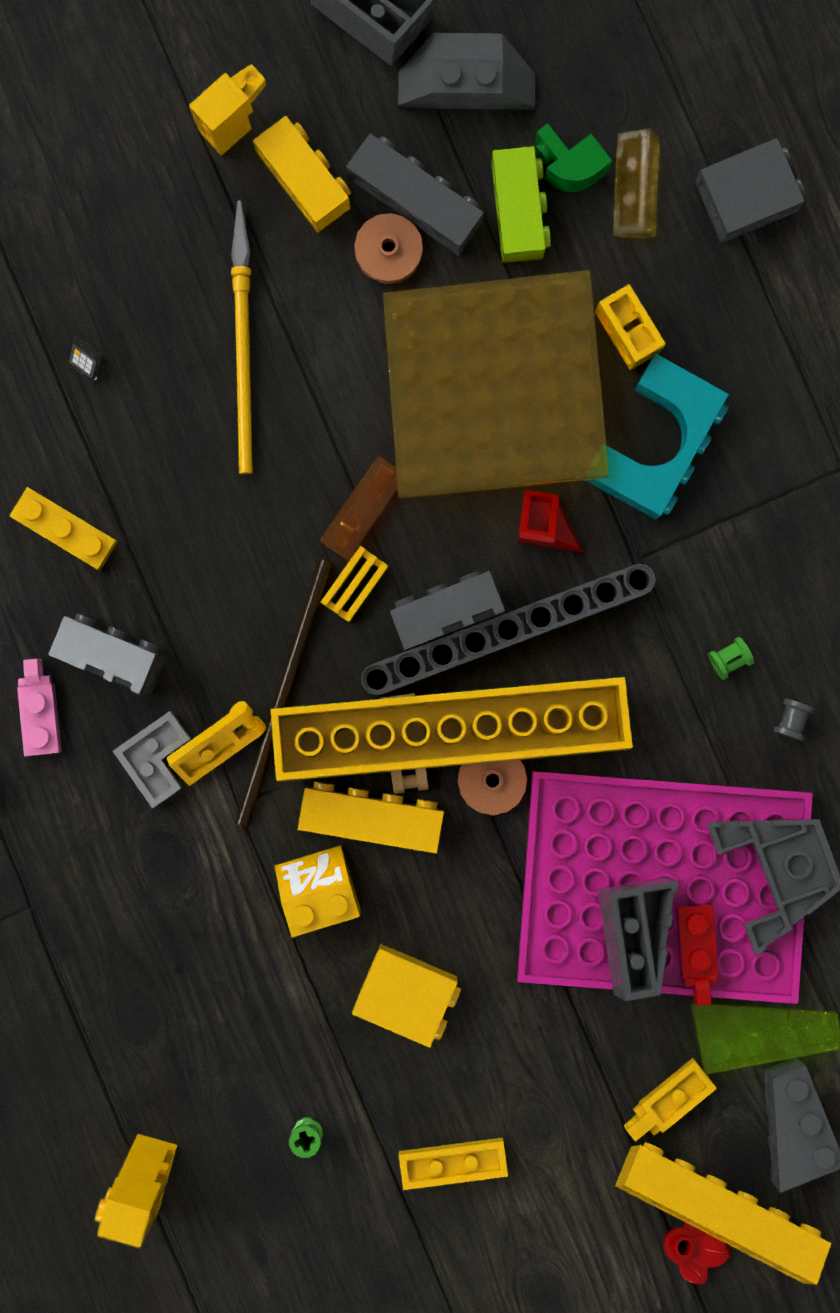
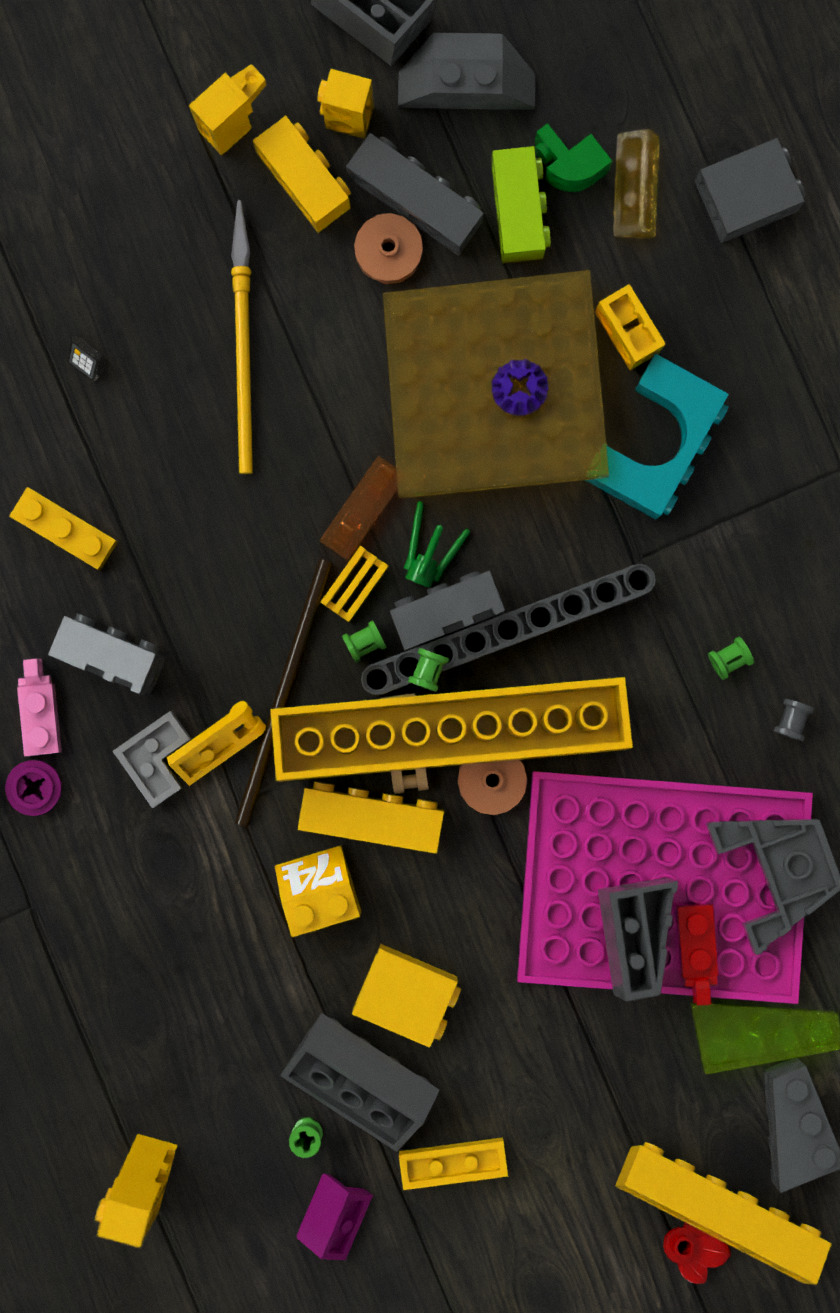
(17, 787): none -> magenta gear
(333, 1218): none -> magenta panel
(346, 103): none -> yellow brick
(360, 1082): none -> dark grey slope
(364, 641): none -> bright green bush
(423, 568): none -> green plant
(428, 669): none -> bright green bush
(520, 402): none -> dark purple gear
(545, 523): red slope -> none
(670, 1101): yellow hinge -> none

